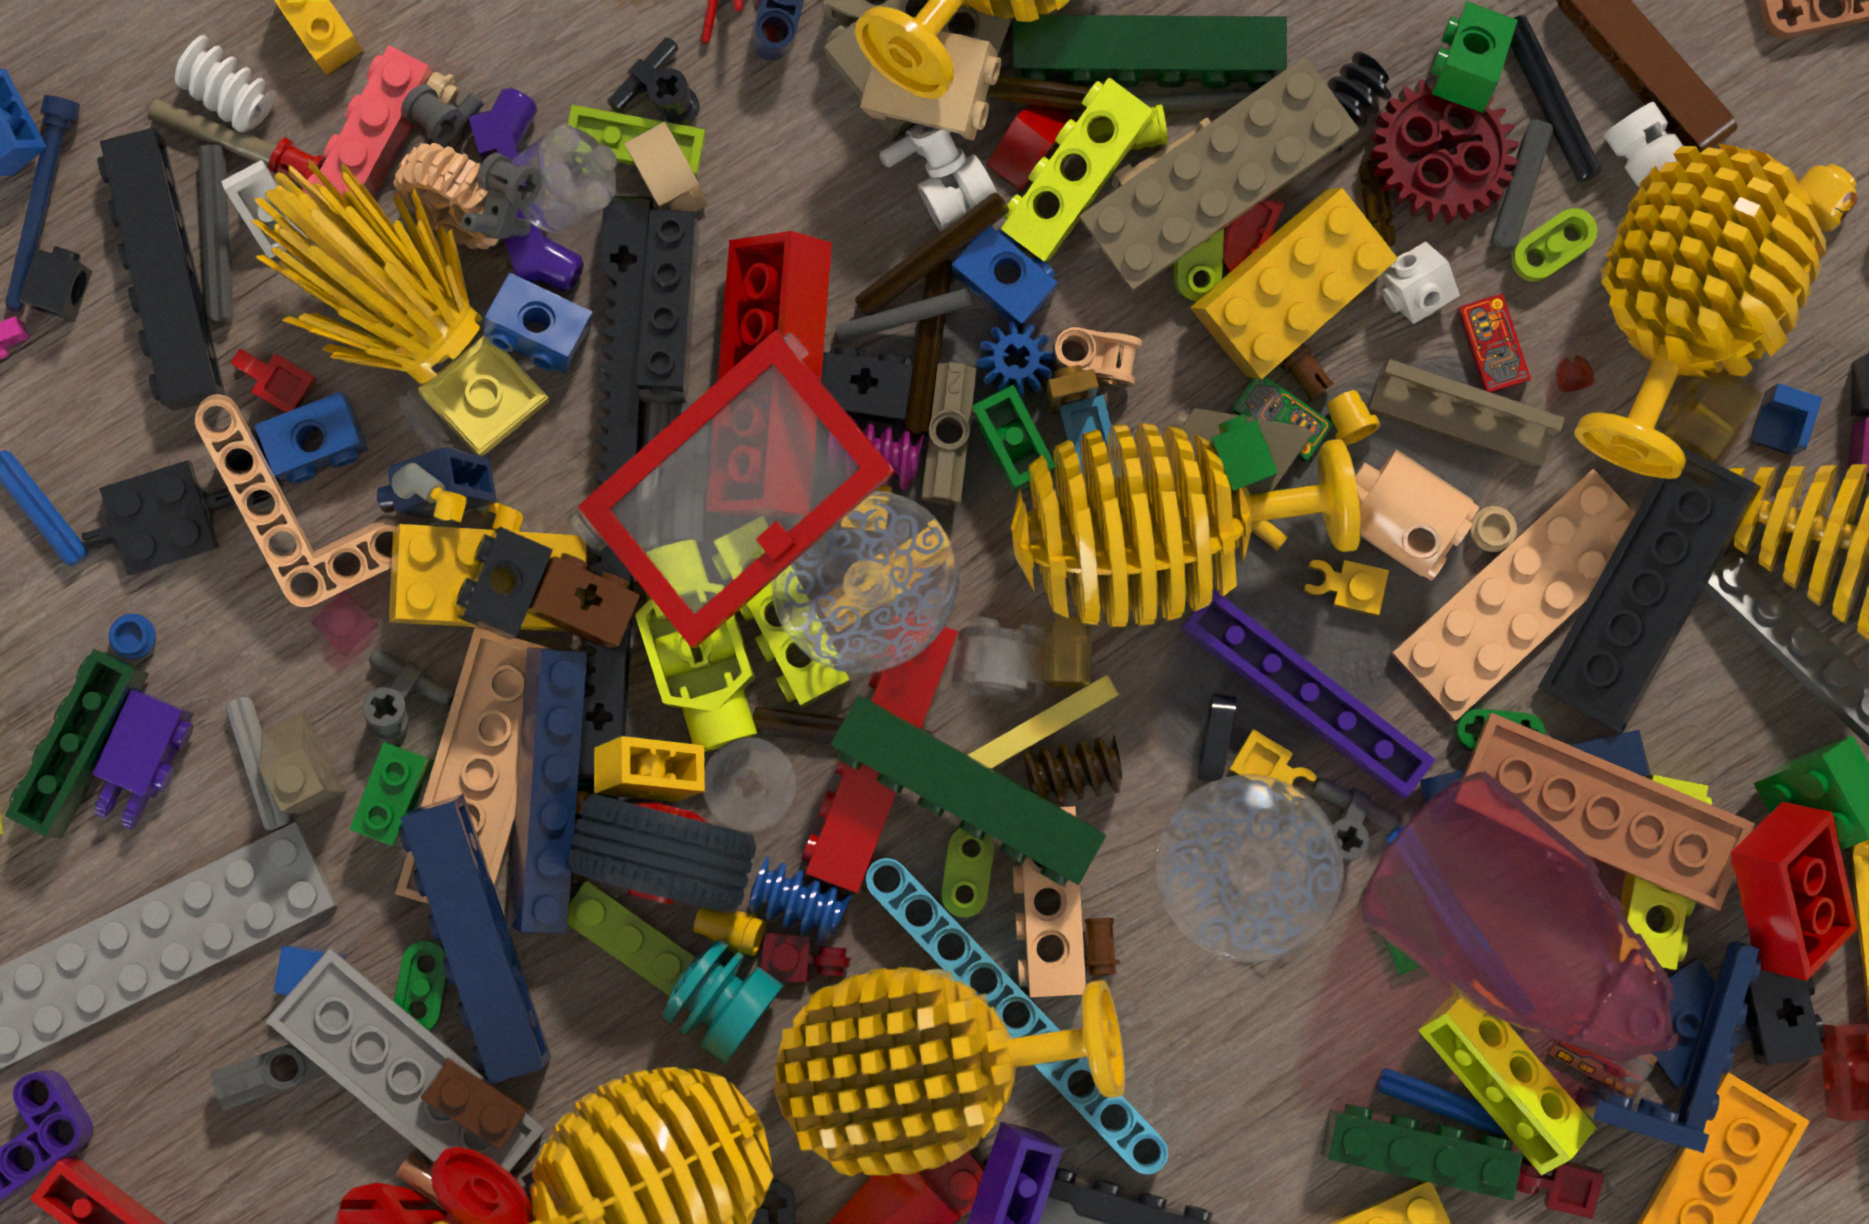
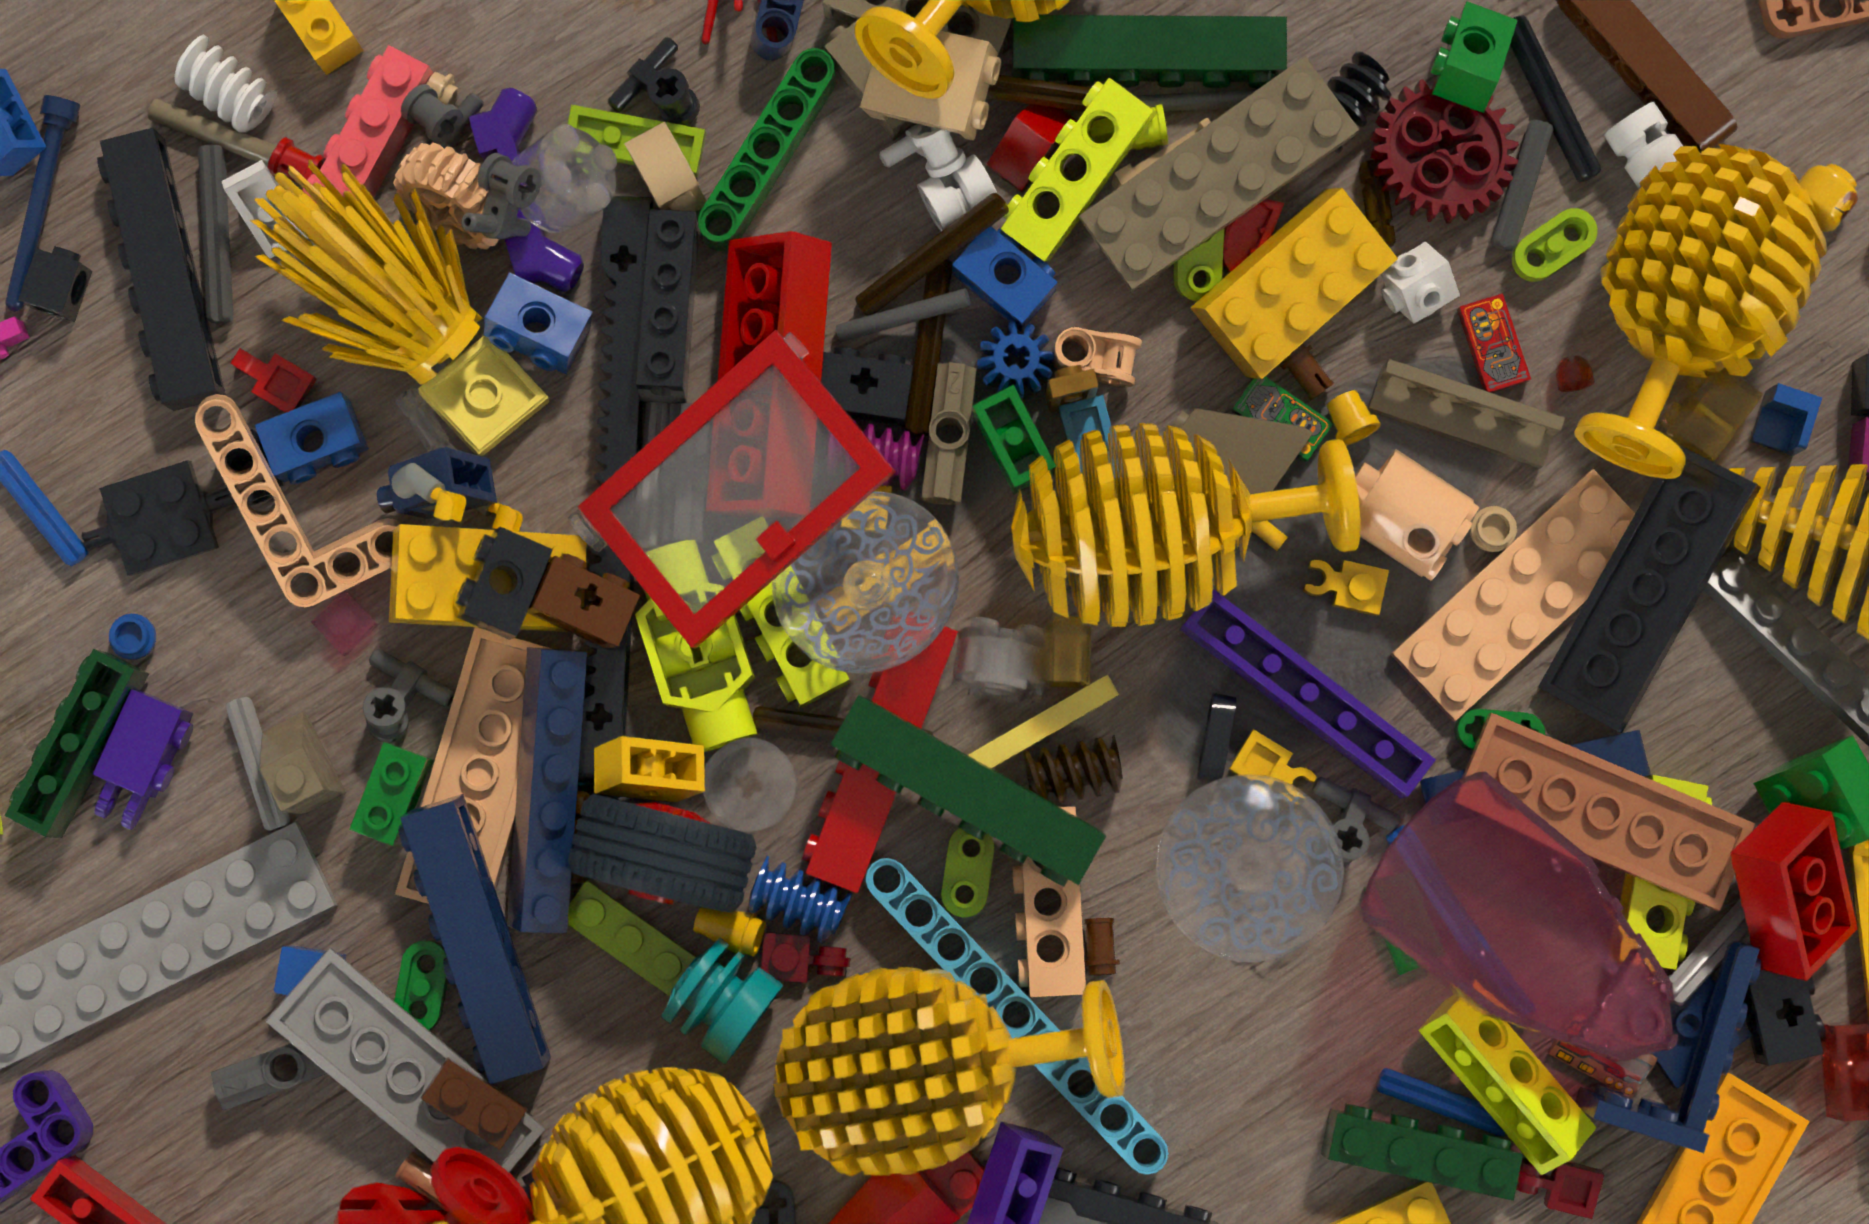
(768, 128): none -> green beam
(1244, 452): green brick -> none
(1708, 954): none -> light grey axle

